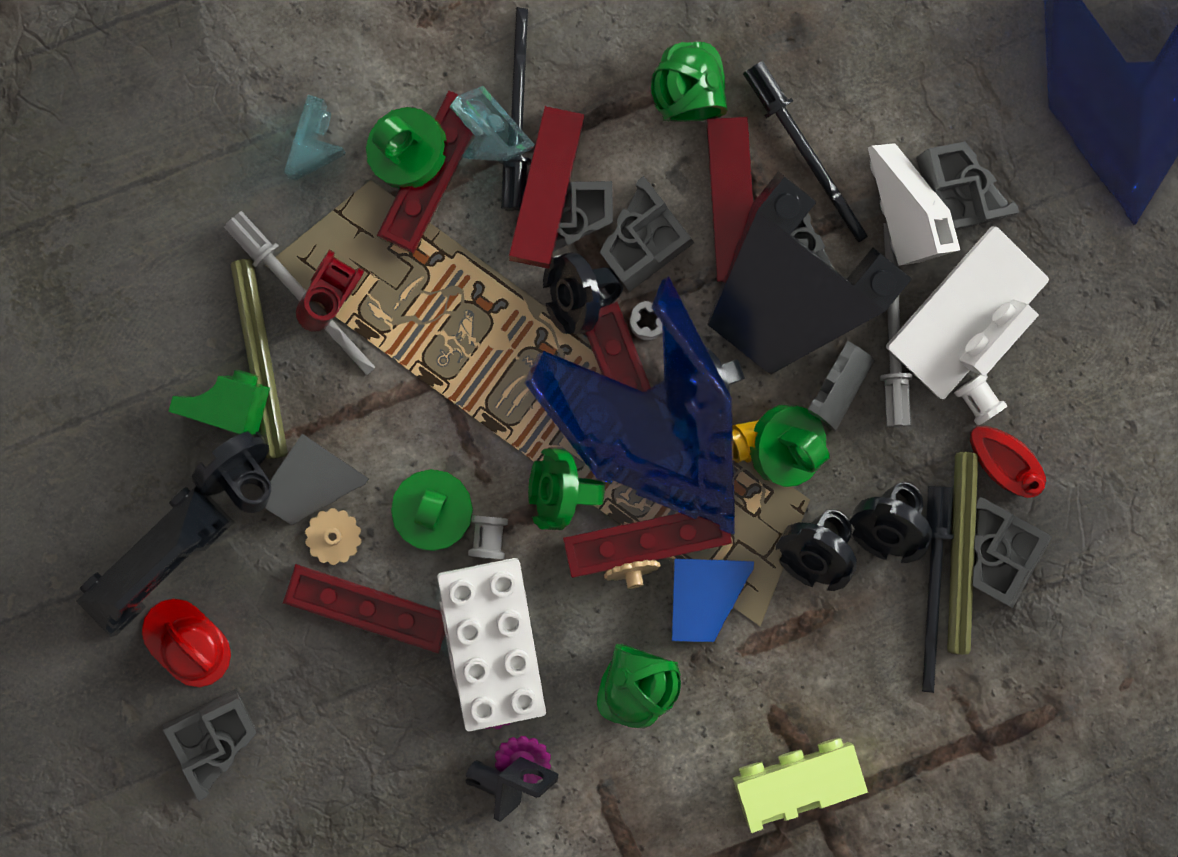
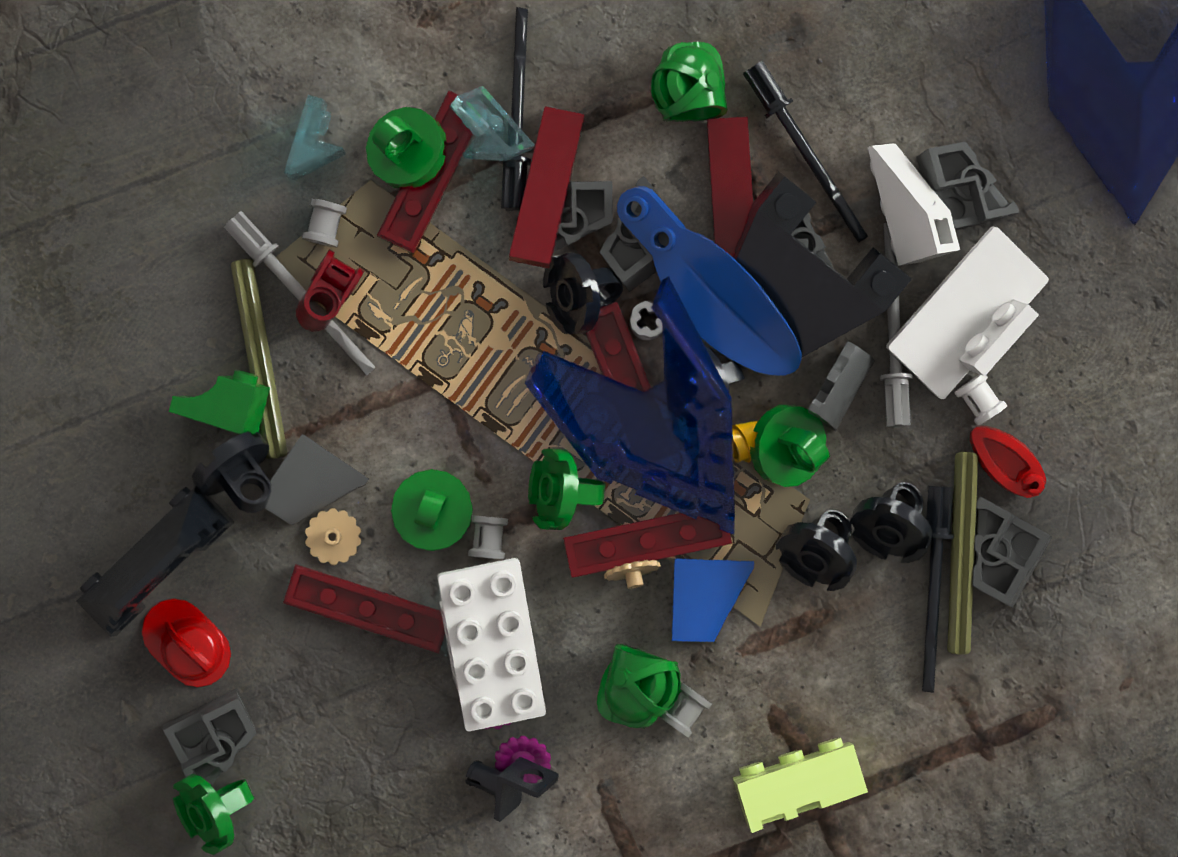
(208, 811): none -> green tile
(324, 223): none -> light grey bush
(686, 710): none -> light grey bush
(715, 289): none -> blue plant

